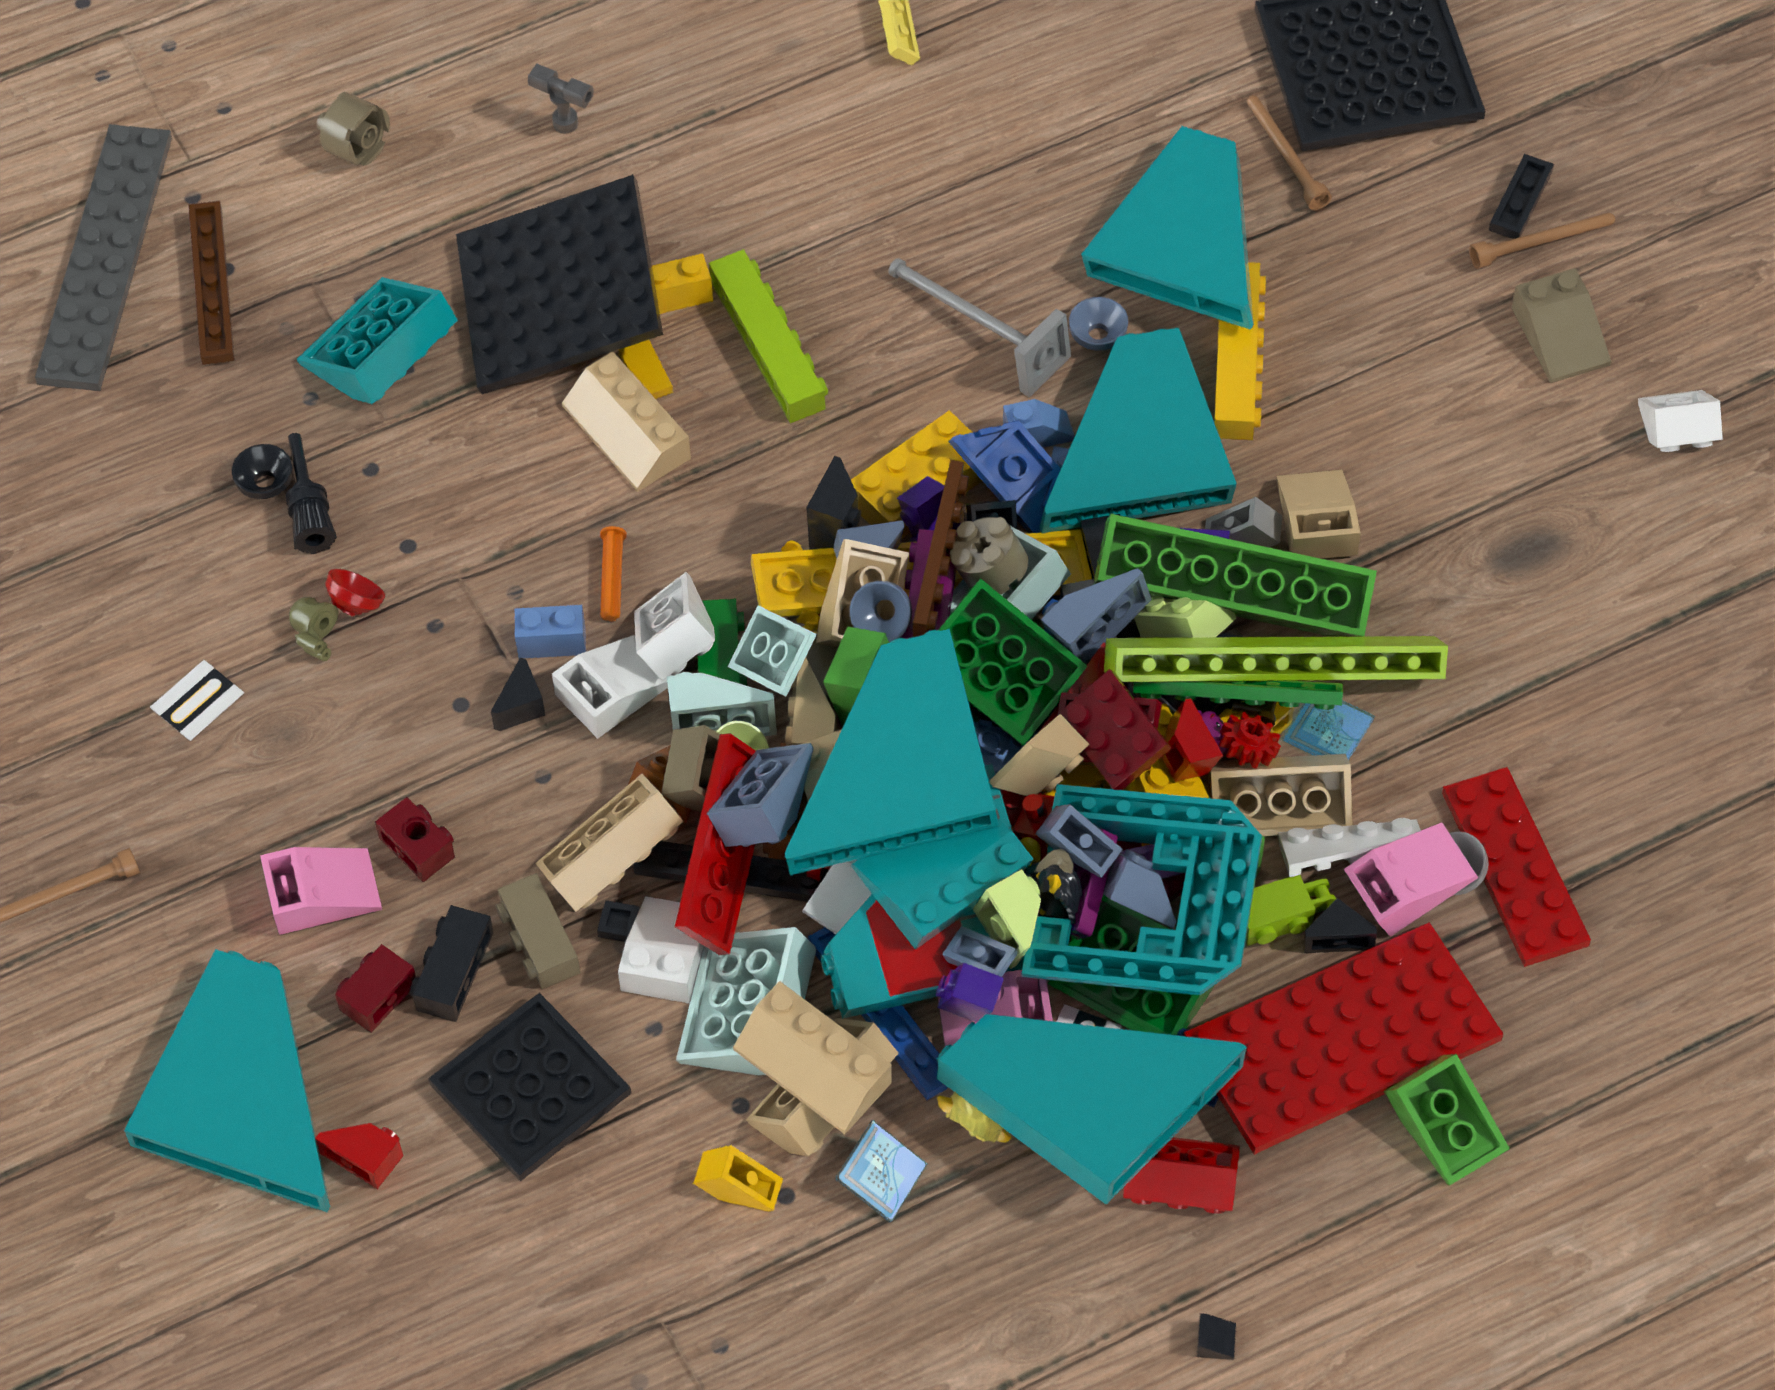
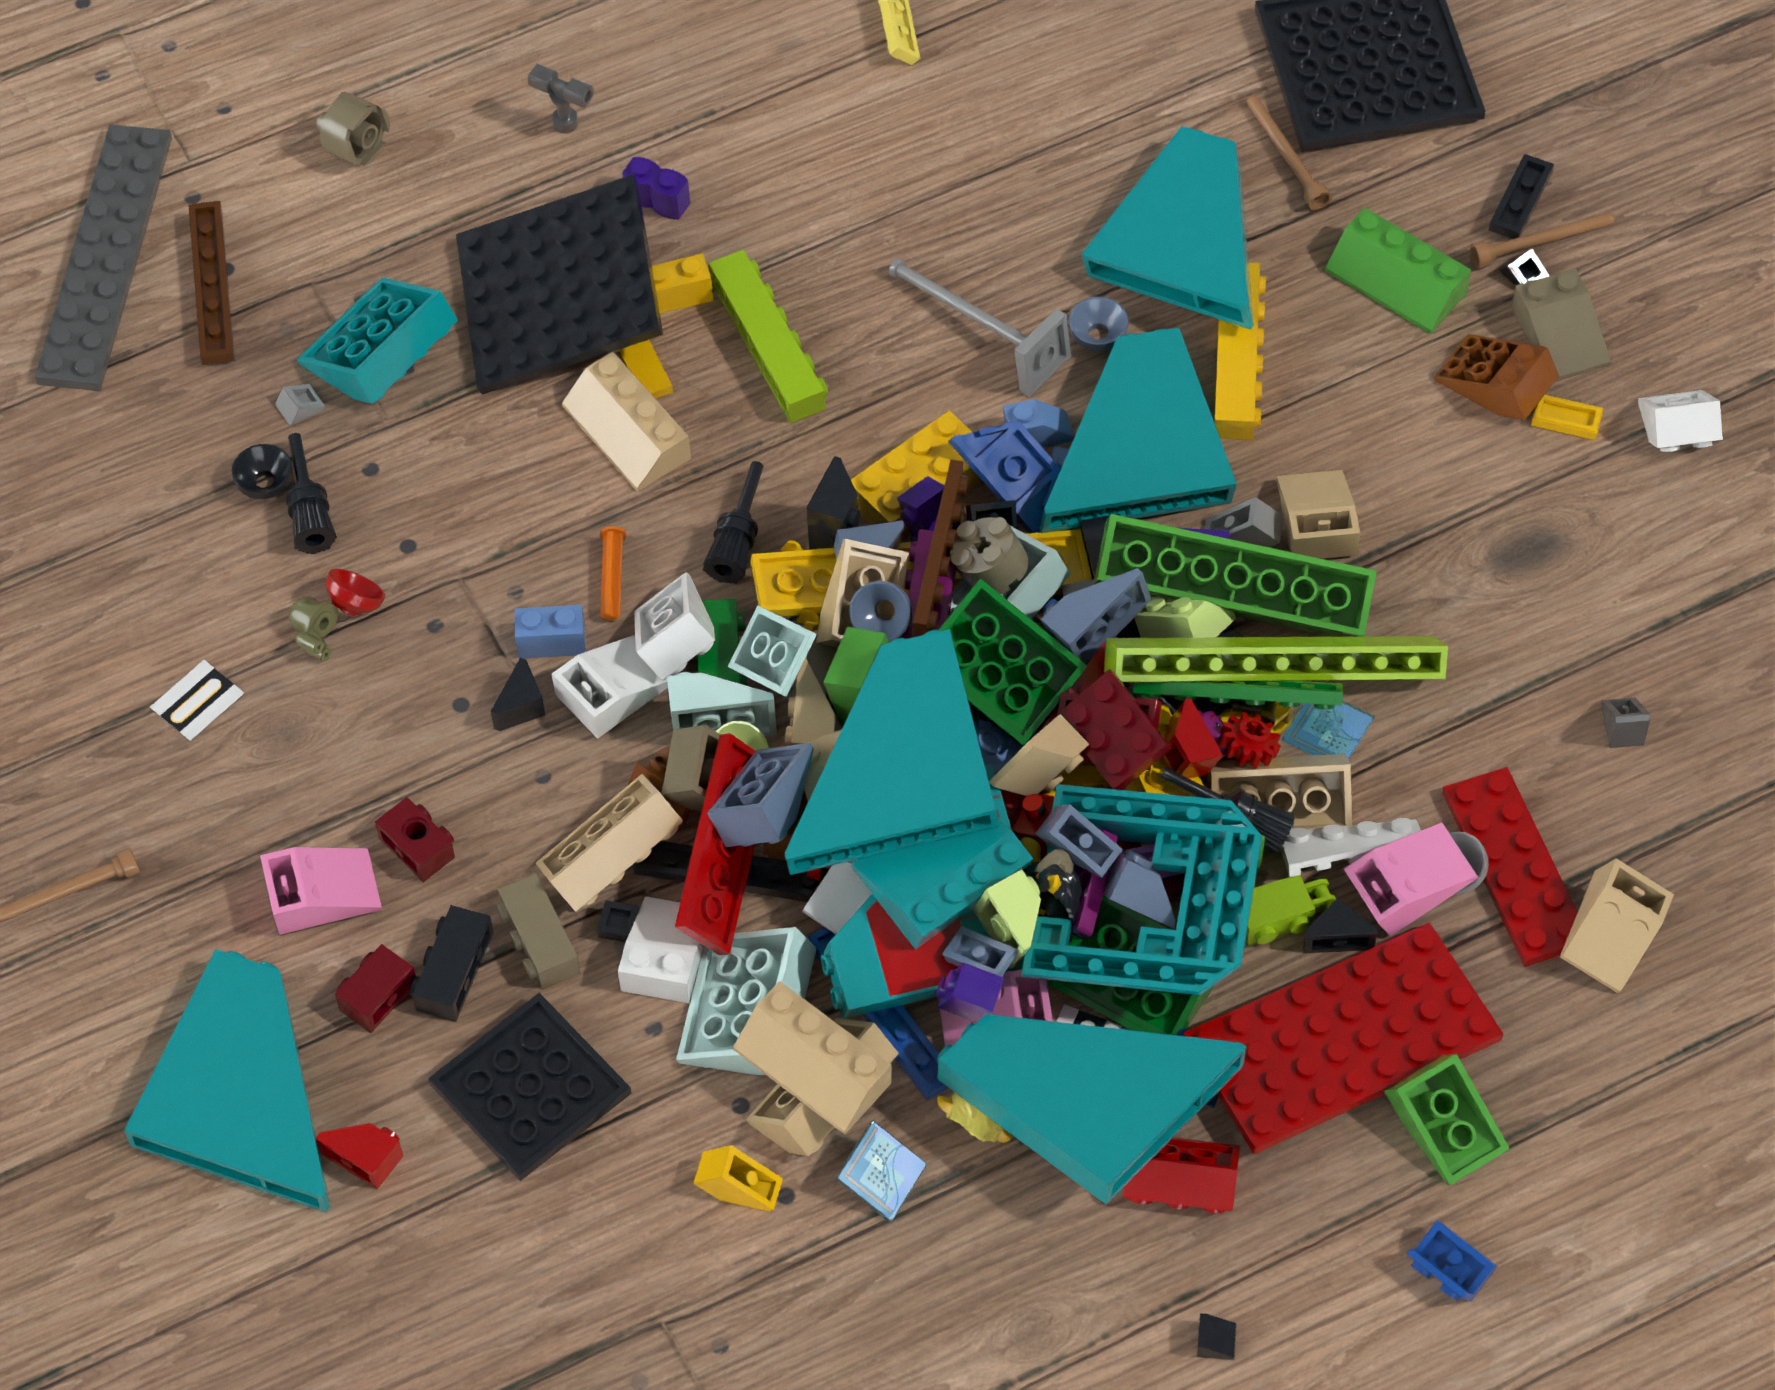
(298, 403): none -> light grey slope
(660, 187): none -> dark purple brick
(734, 535): none -> black piece
(1267, 819): none -> black piece
(1398, 270): none -> bright green slope
(1452, 1262): none -> blue bracket
(1499, 374): none -> dark orange slope
(1524, 268): none -> slope
(1567, 417): none -> yellow tile
(1615, 924): none -> tan slope
(1625, 722): none -> dark grey slope

